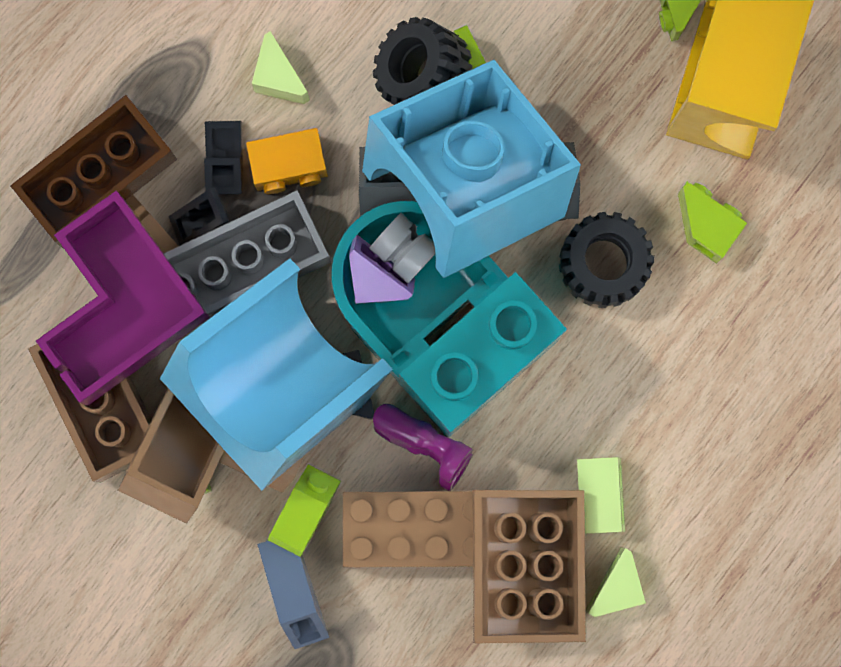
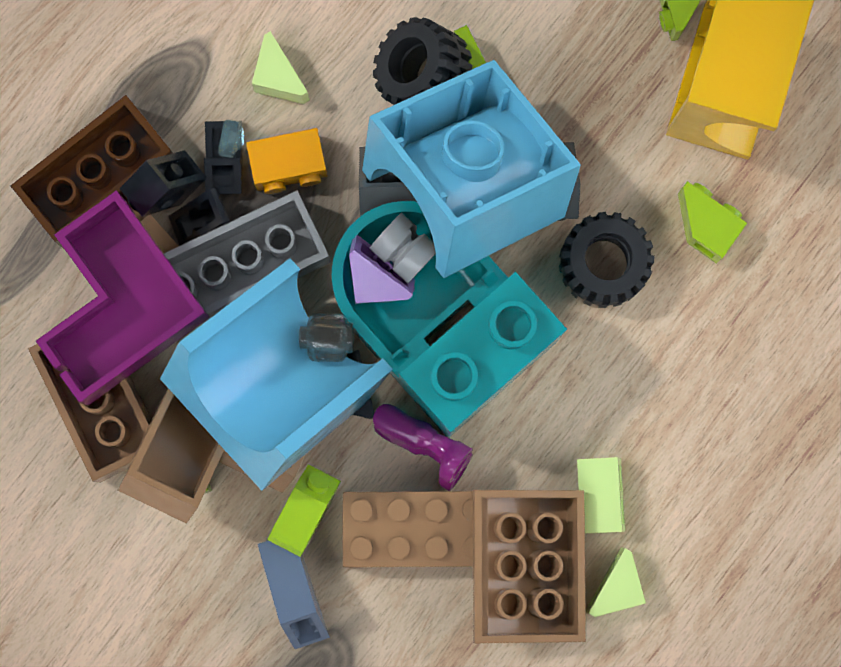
(162, 183): none -> black brick
(231, 138): none -> clear light blue tile
(327, 337): none -> clear smoke head

